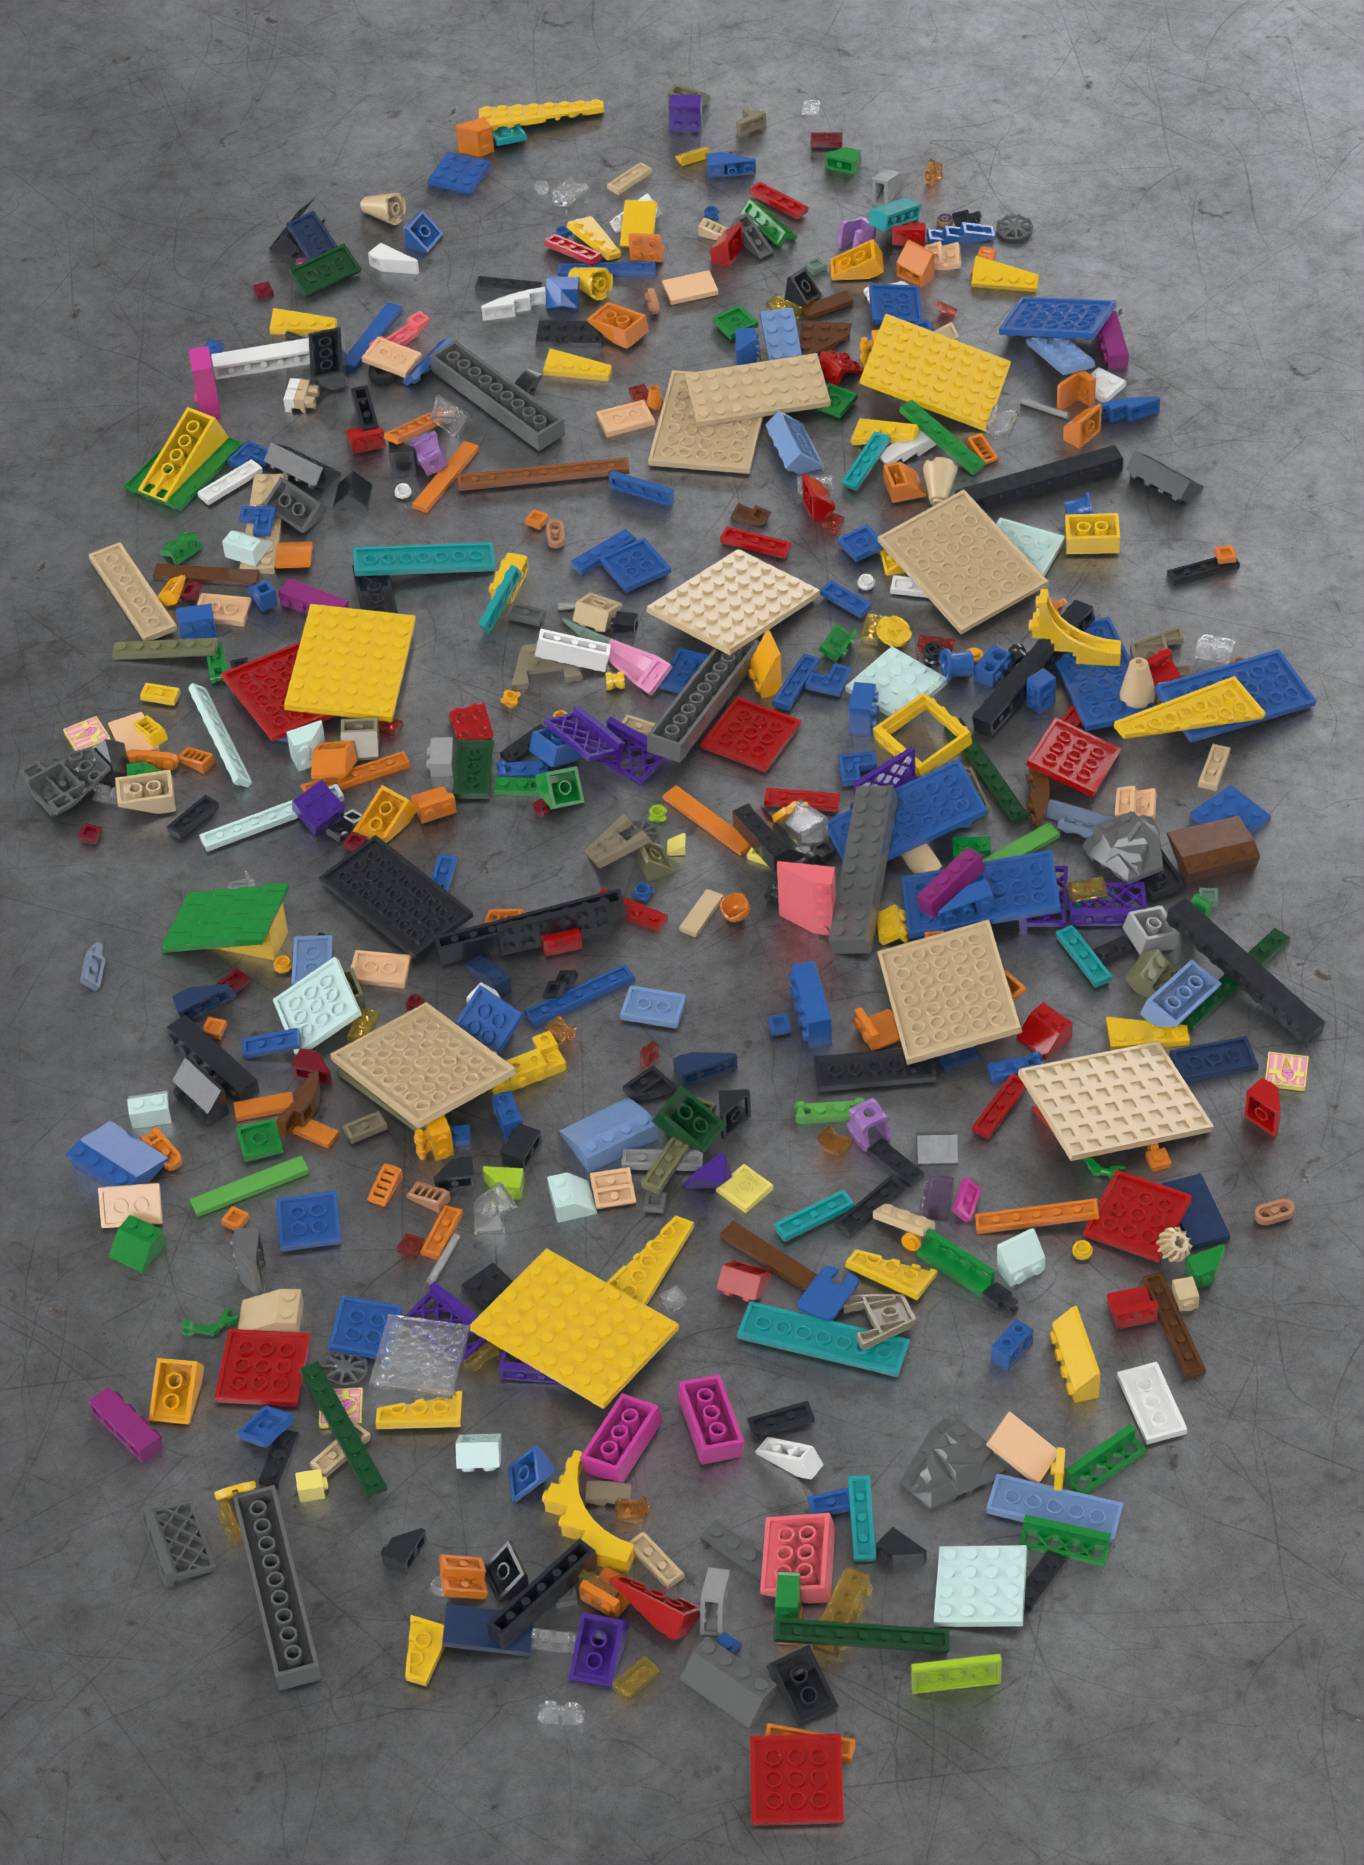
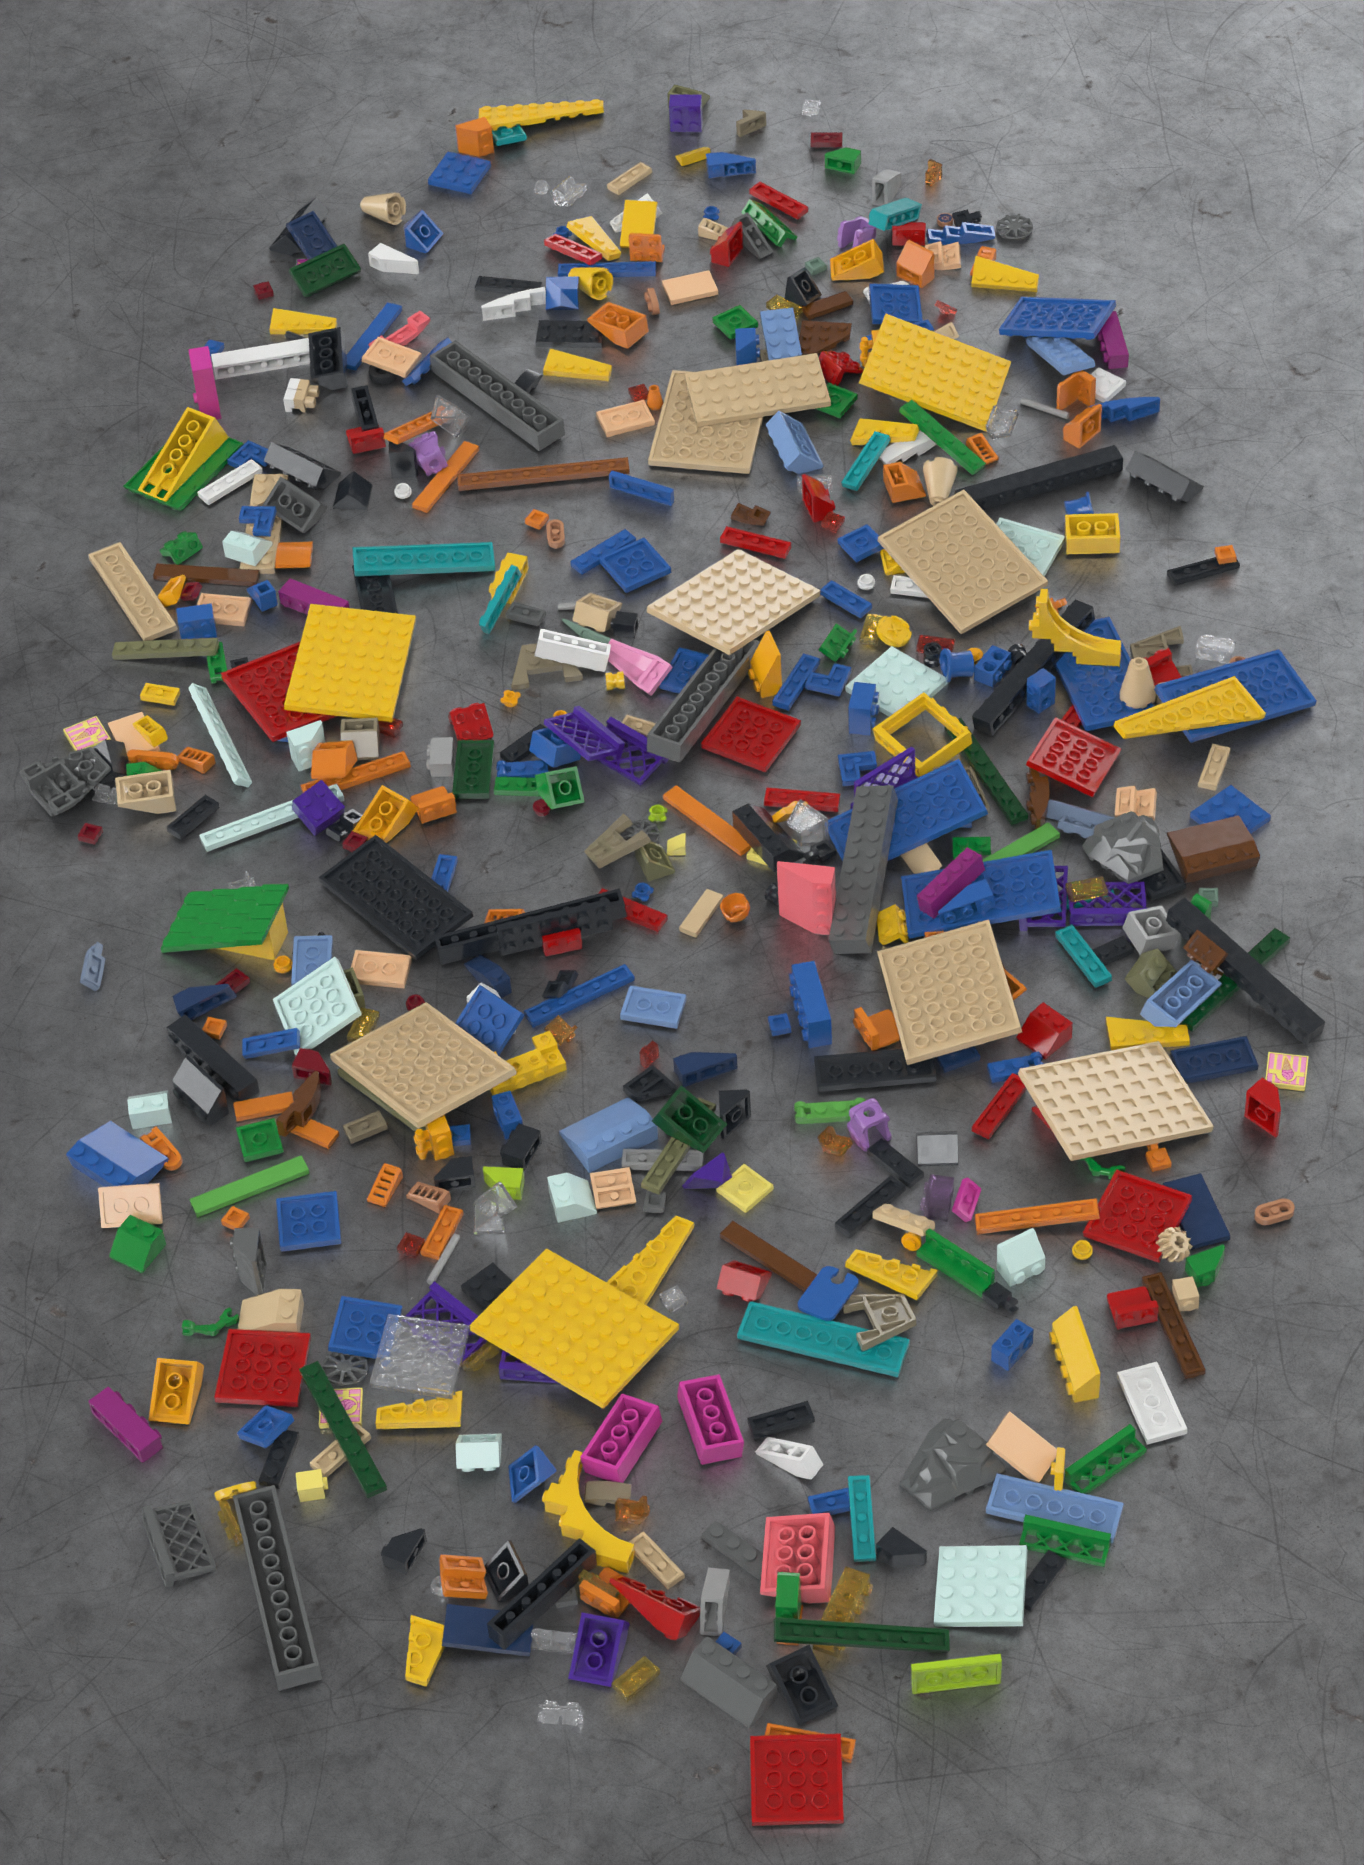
(813, 1215): teal plate -> none
(1205, 952): none -> reddish brown bracket

